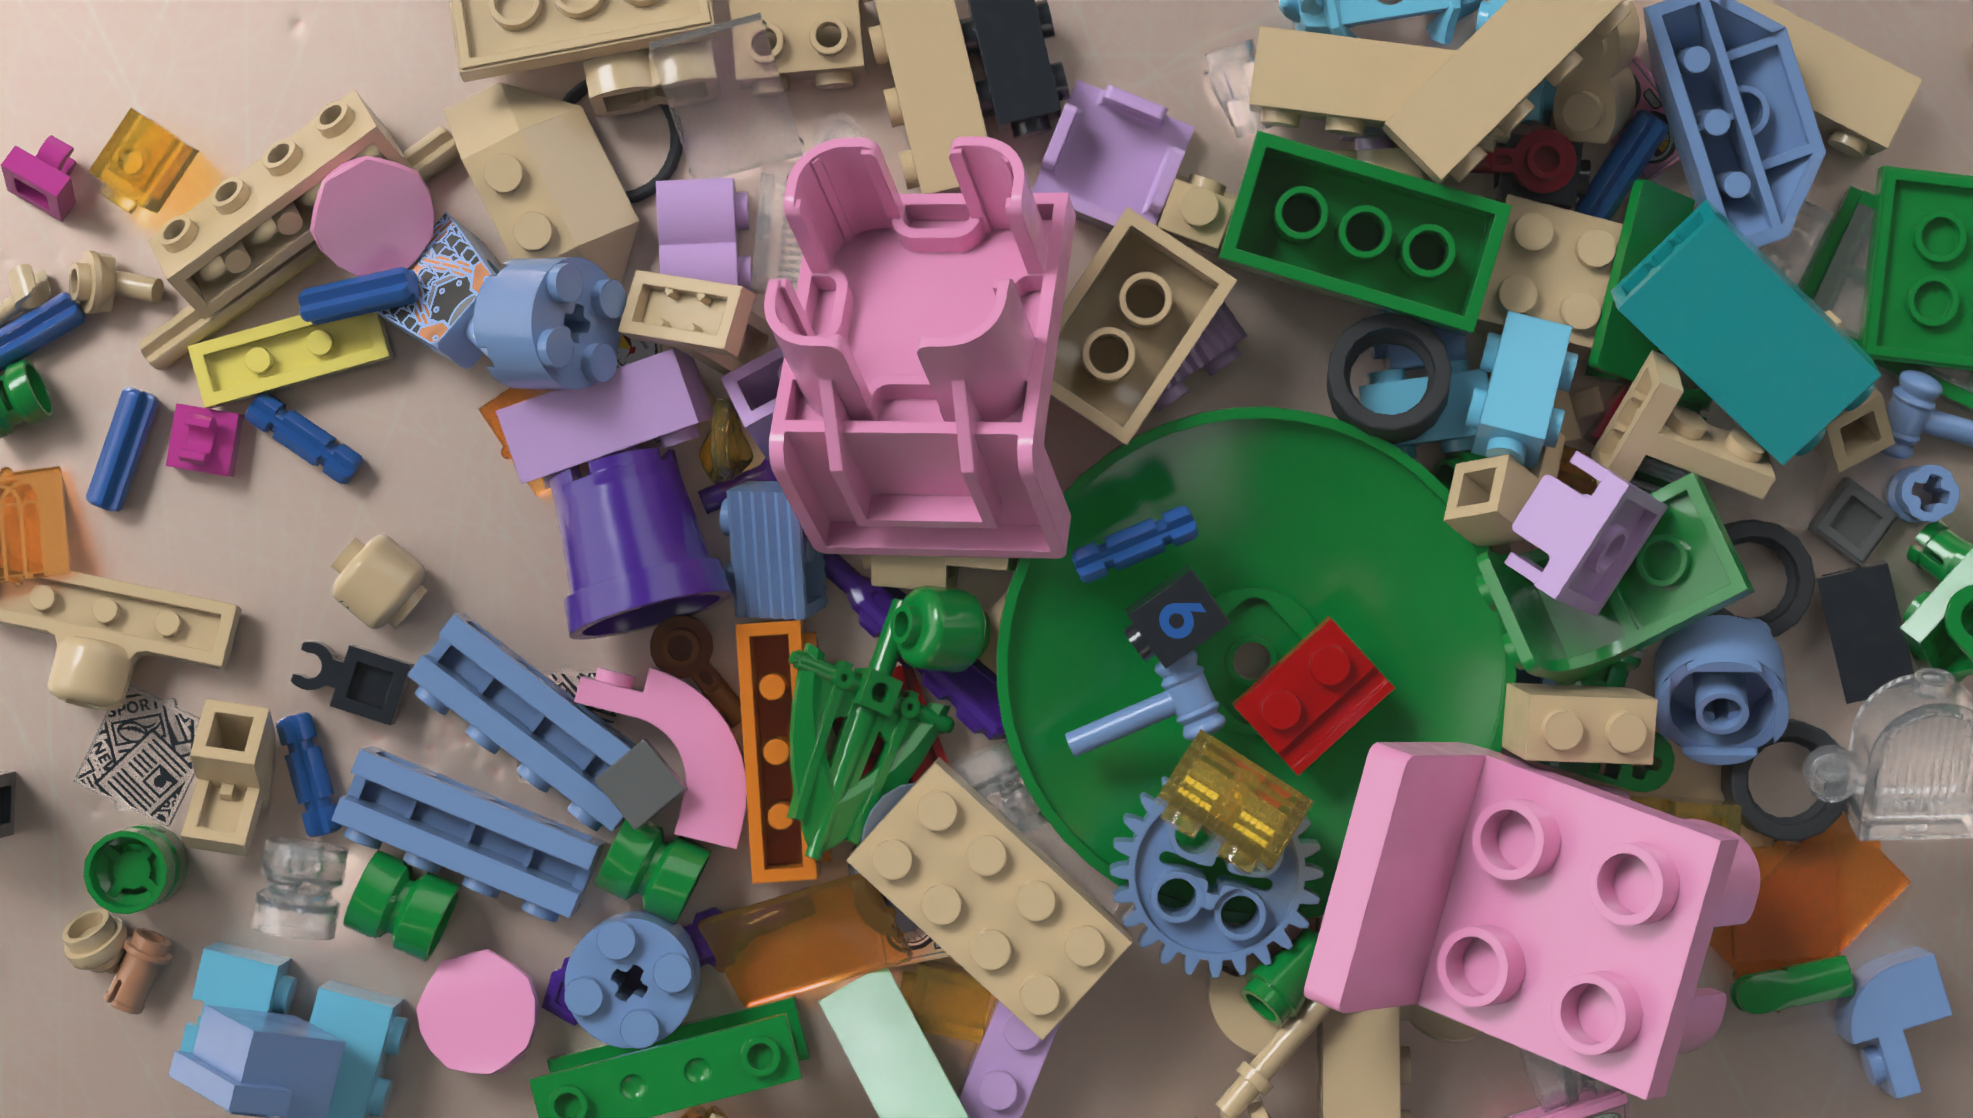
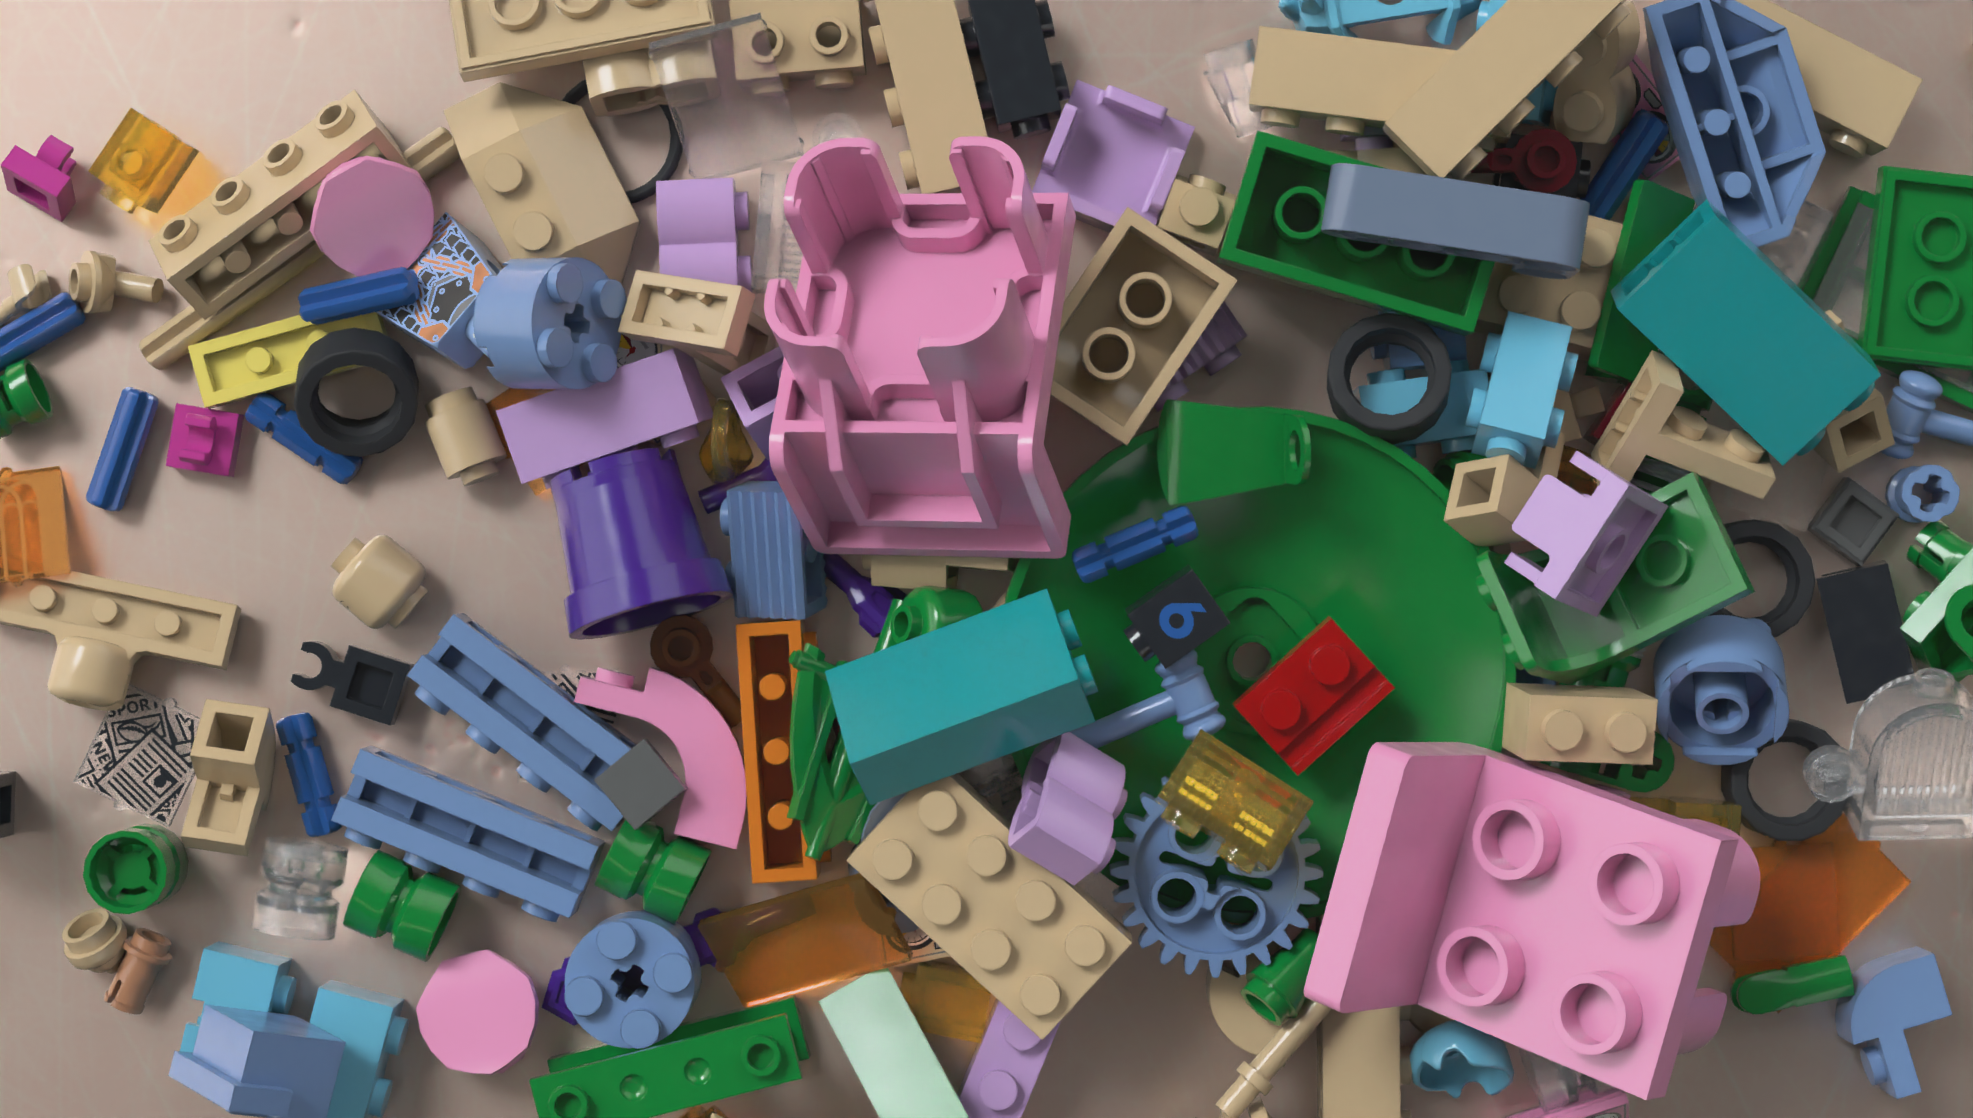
(350, 435): none -> black tyre
(464, 436): none -> tan brick
(961, 696): none -> teal brick
(1068, 808): none -> lavender brick
(1227, 450): none -> green piece
(1457, 1055): none -> medium azure hair
(1458, 218): none -> sand blue beam

